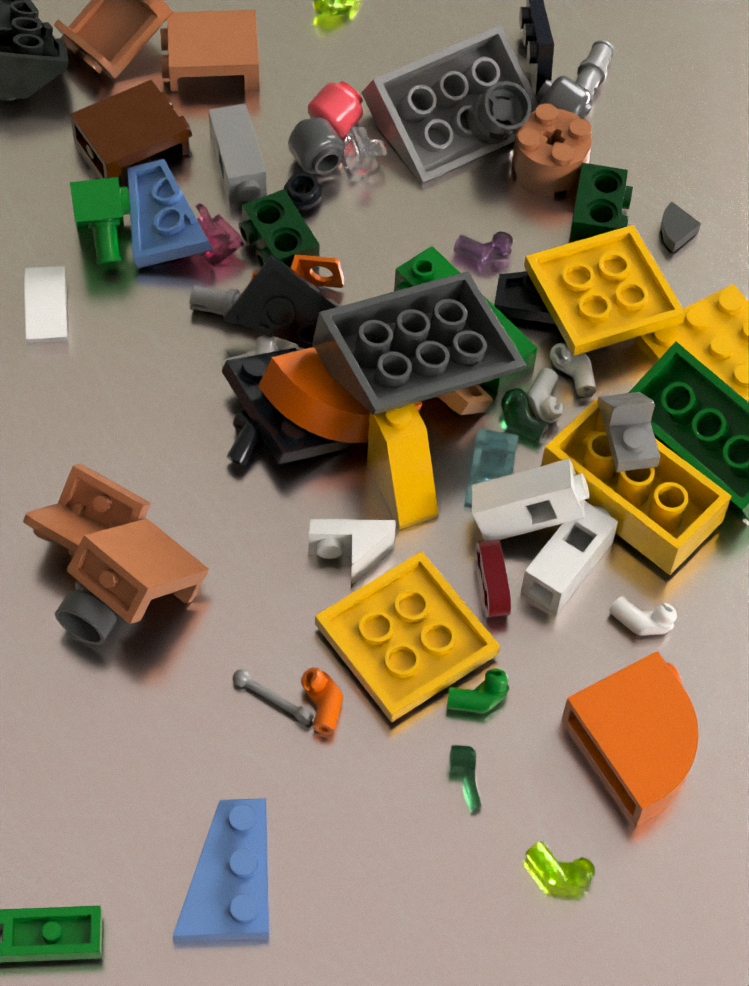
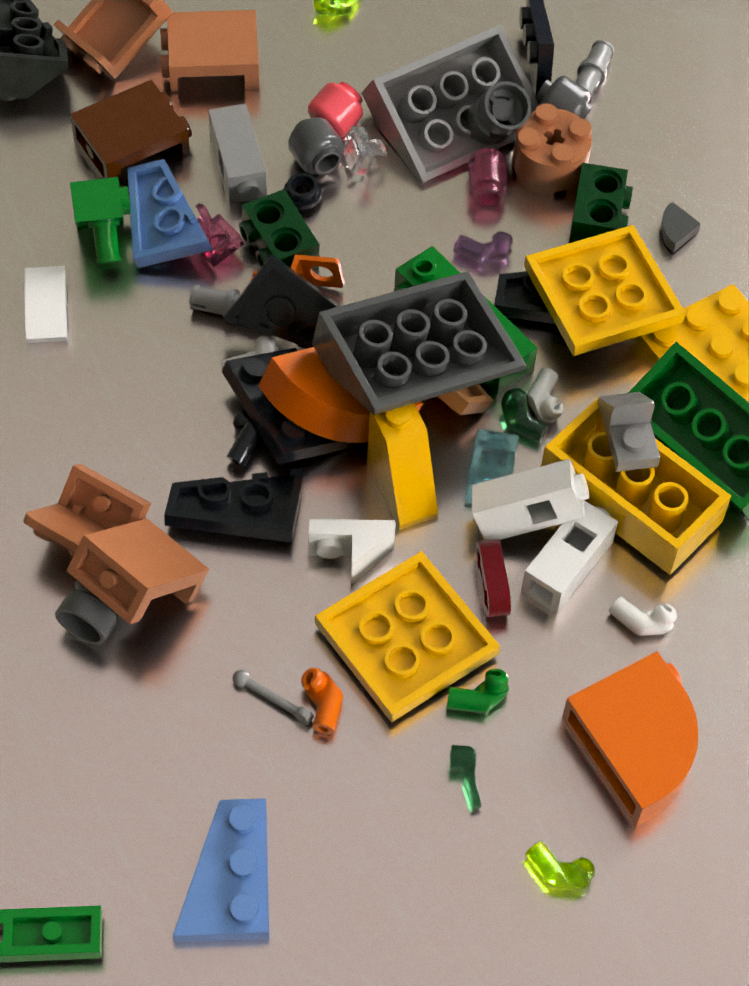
(248, 508): none -> black wing
(487, 177): none -> clear pink brick
(576, 366): white arm -> none

